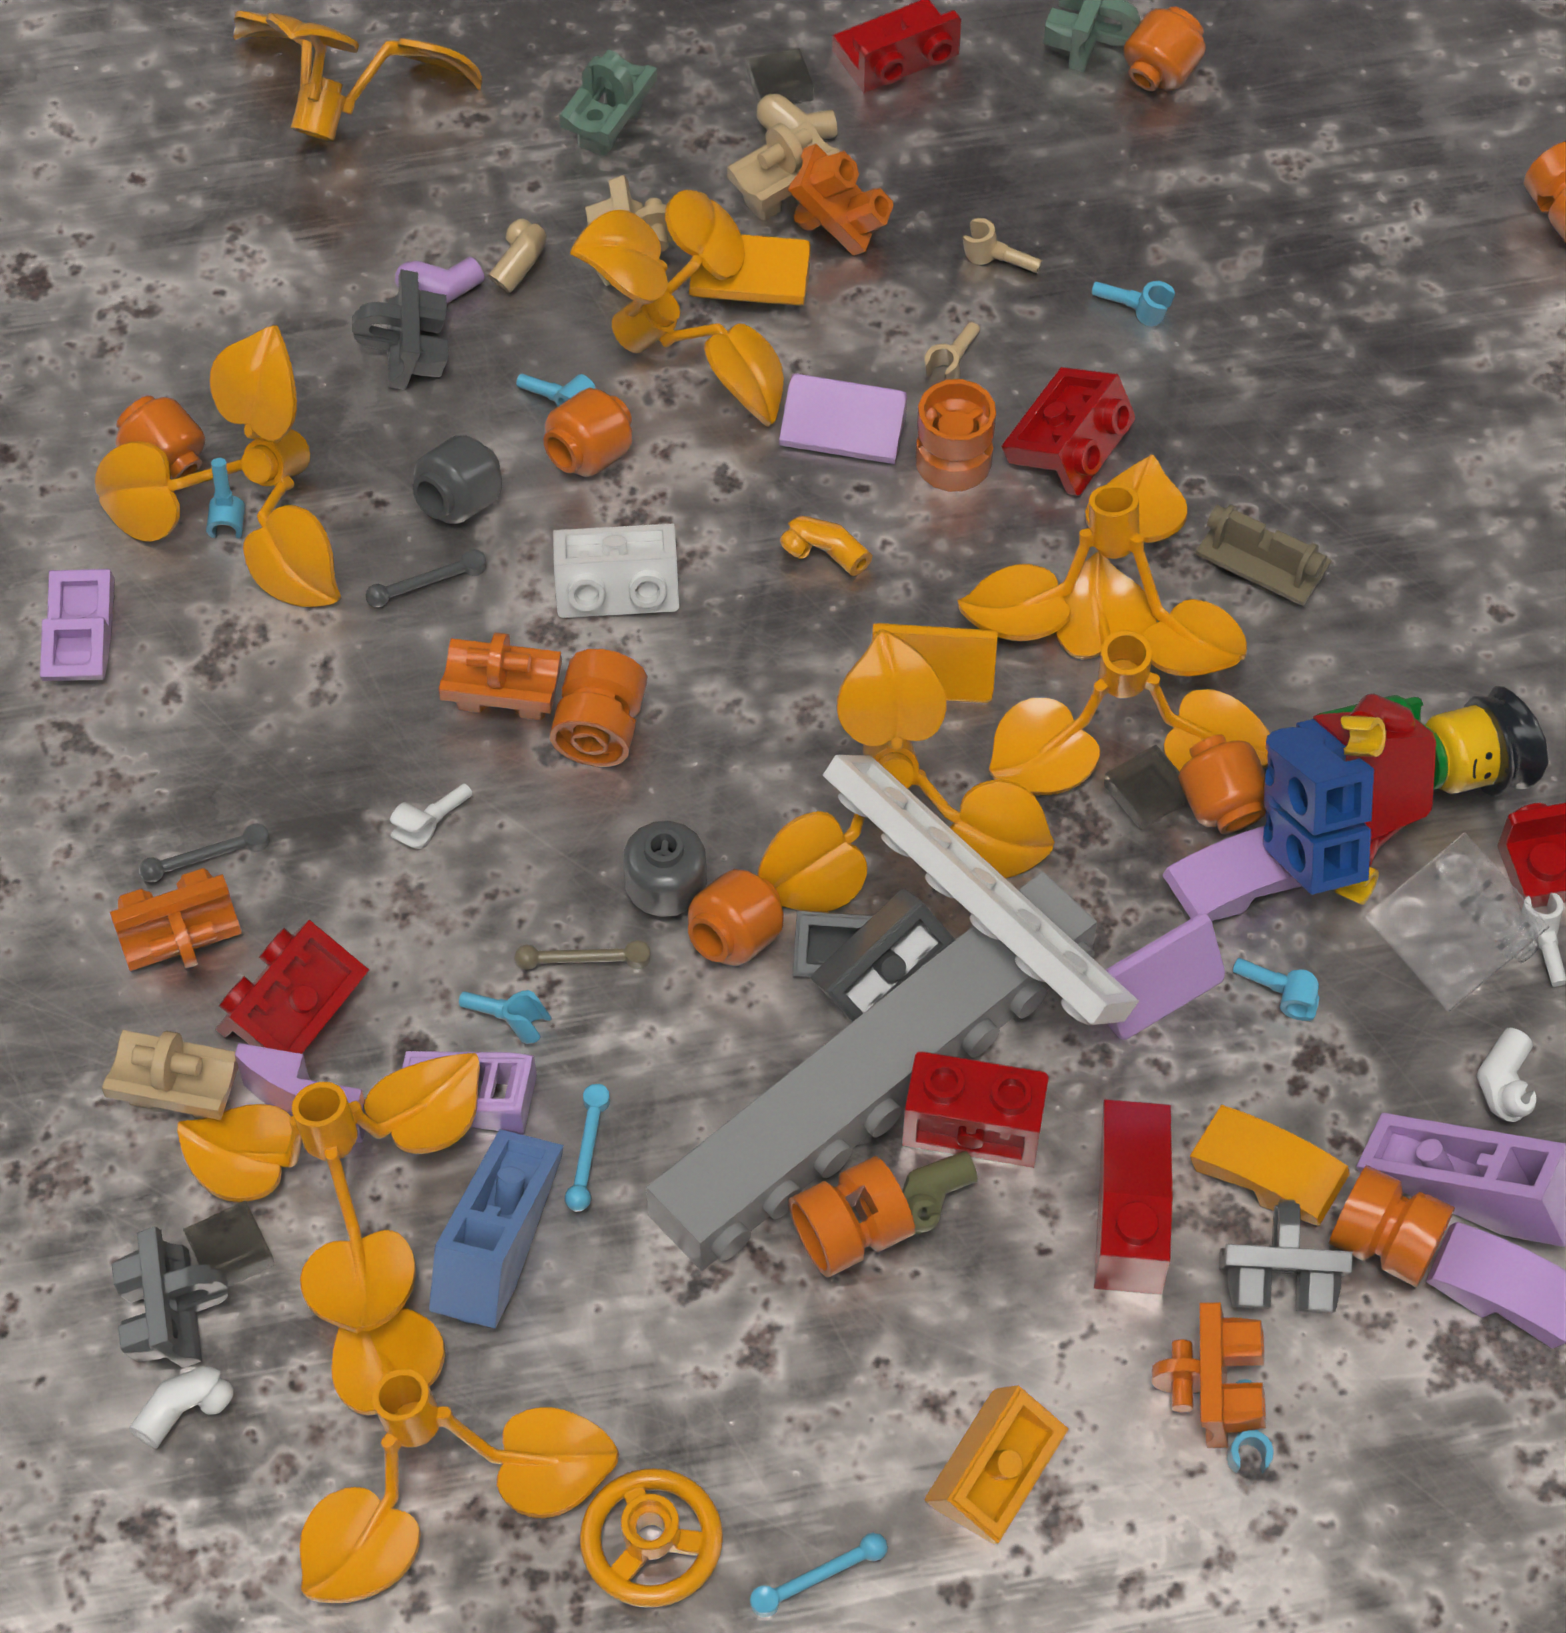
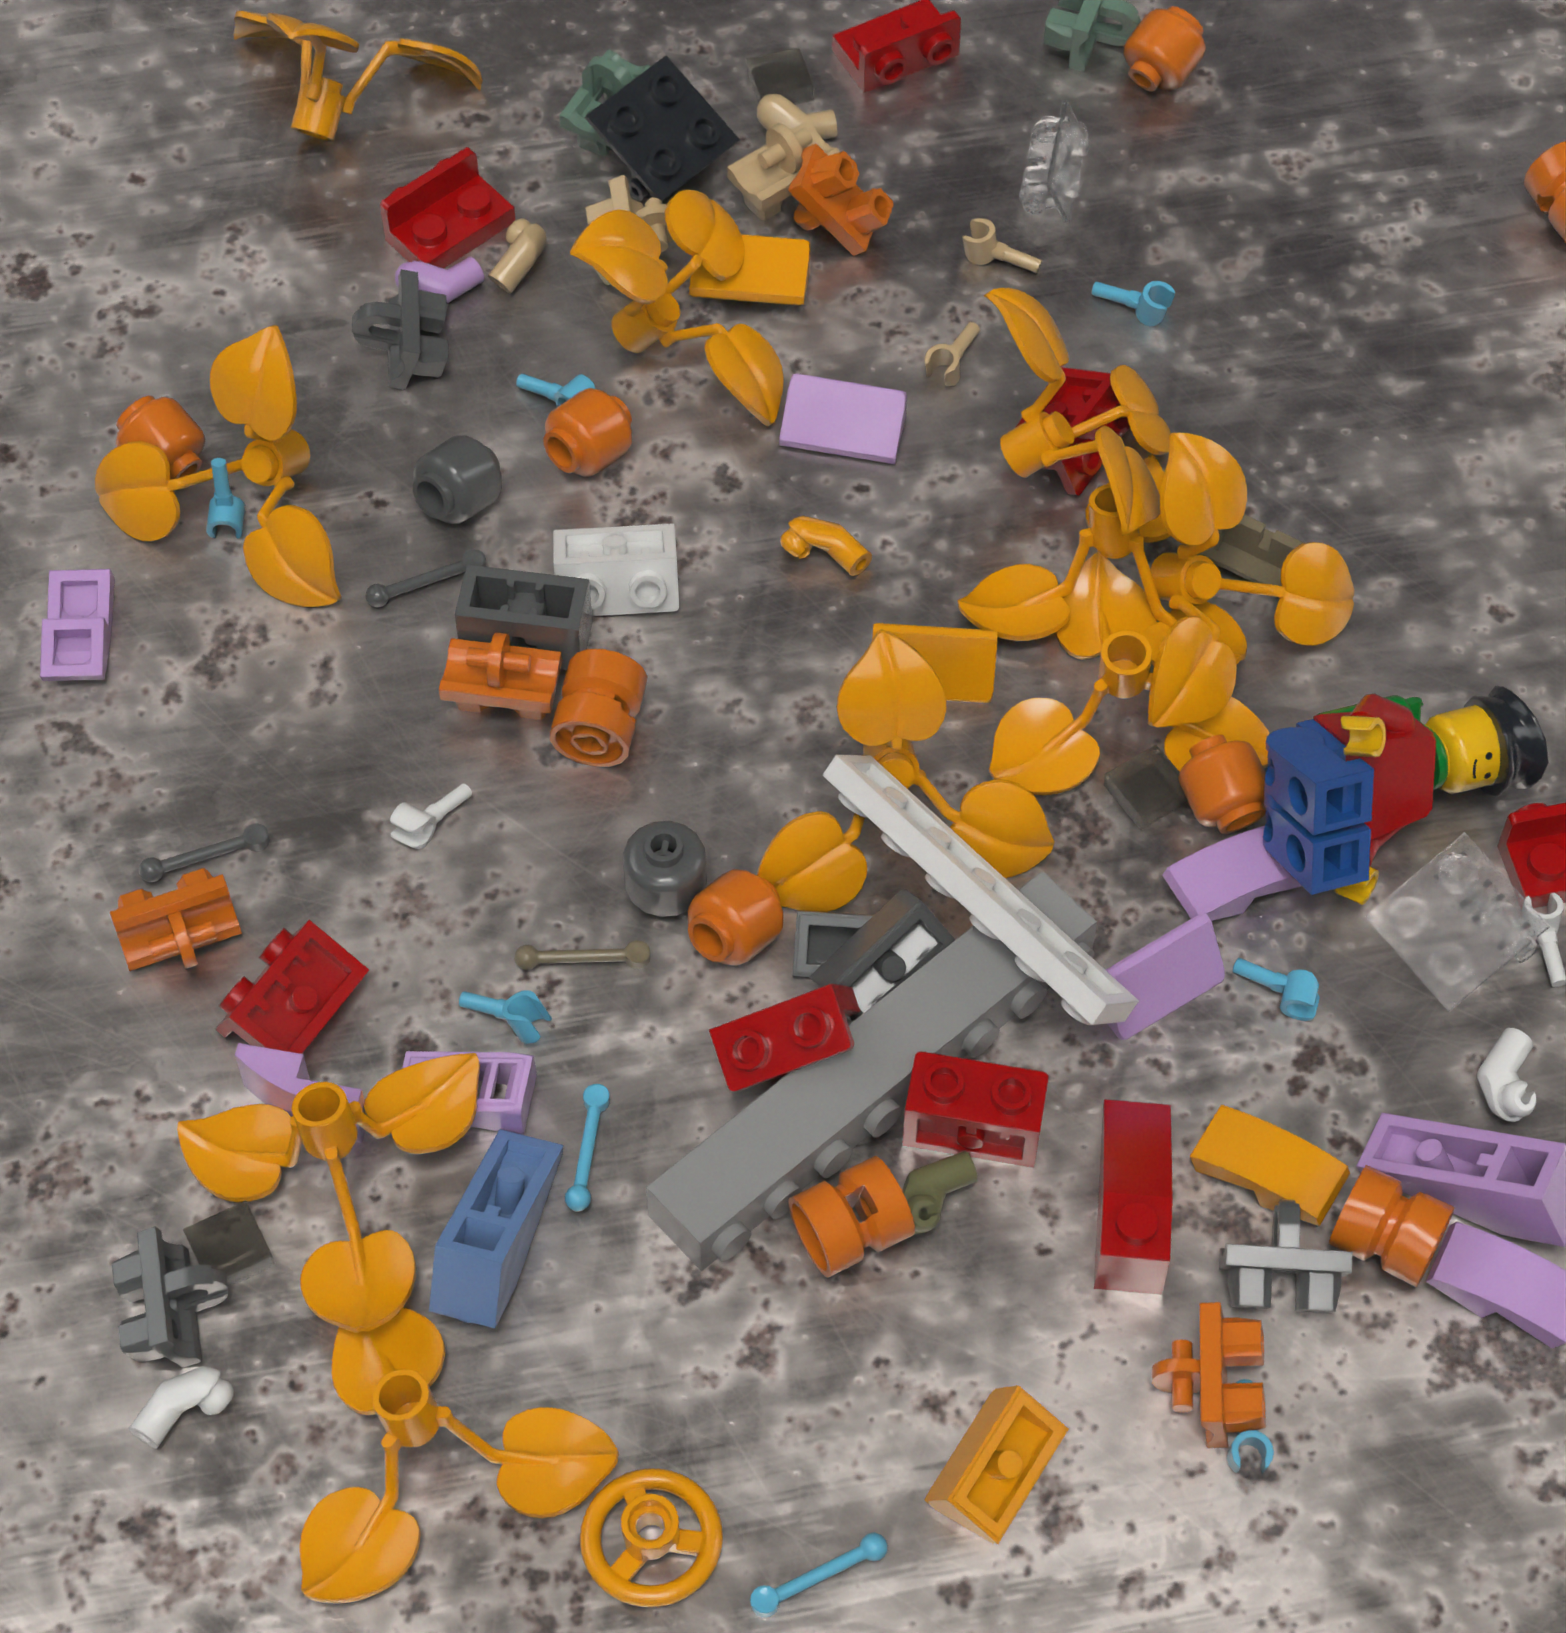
(171, 1074): tan hips -> none
(444, 212): none -> red bracket
(528, 606): none -> dark grey brick
(661, 130): none -> black hinge
(785, 1036): none -> red bracket
(955, 435): orange wheel -> none
(1046, 437): none -> light orange plant
(1055, 164): none -> clear hinge
(1199, 496): none -> light orange plant

